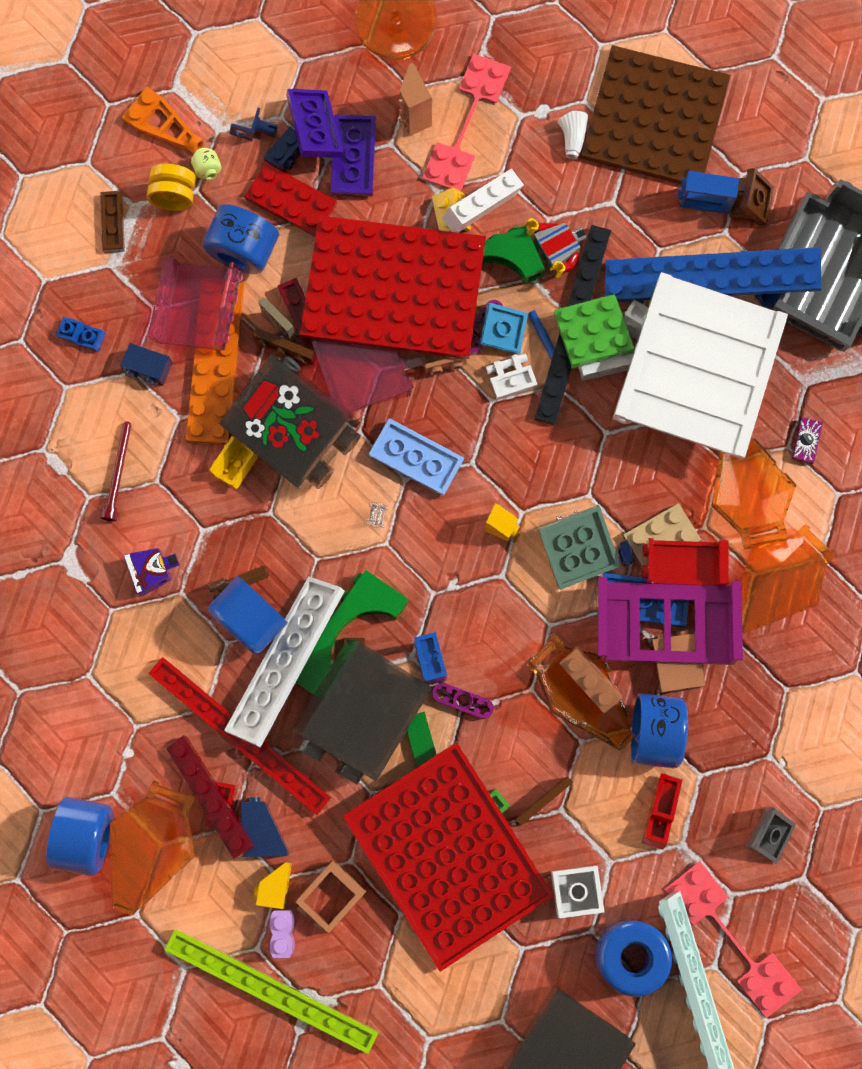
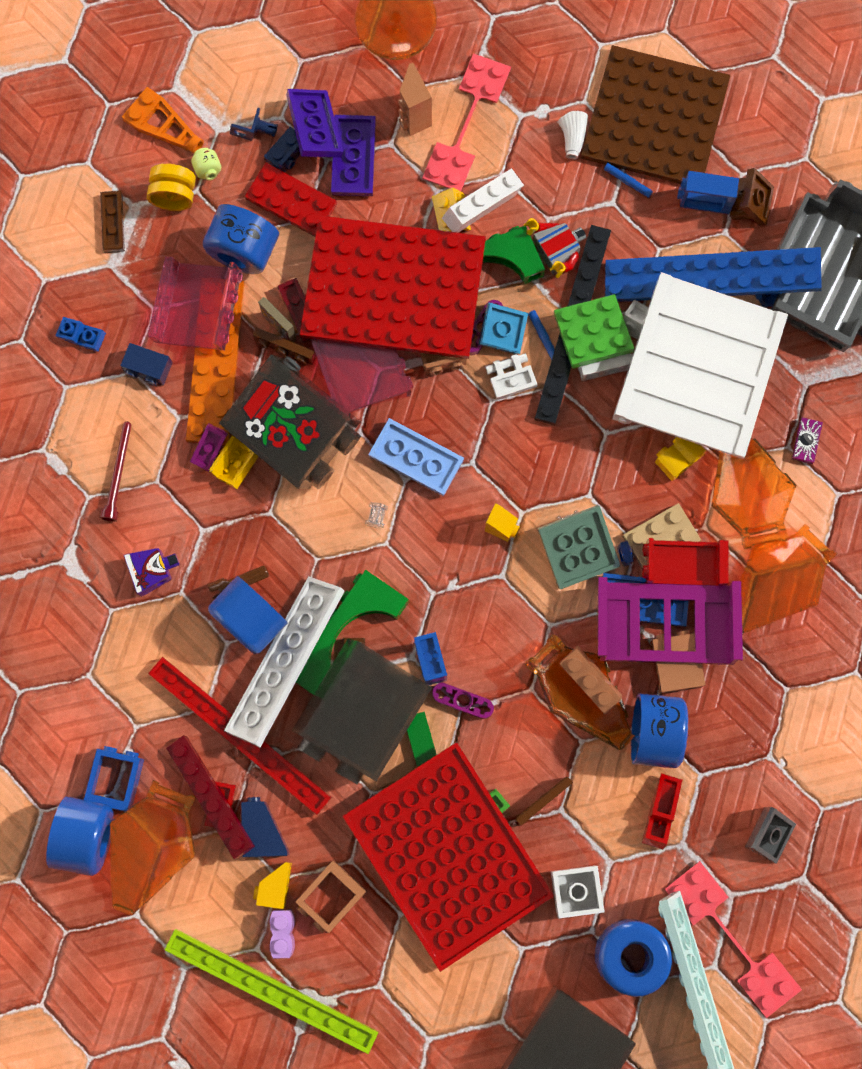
(132, 784): none -> blue window
(209, 447): none -> magenta plate
(628, 180): none -> blue piece
(678, 457): none -> yellow brick

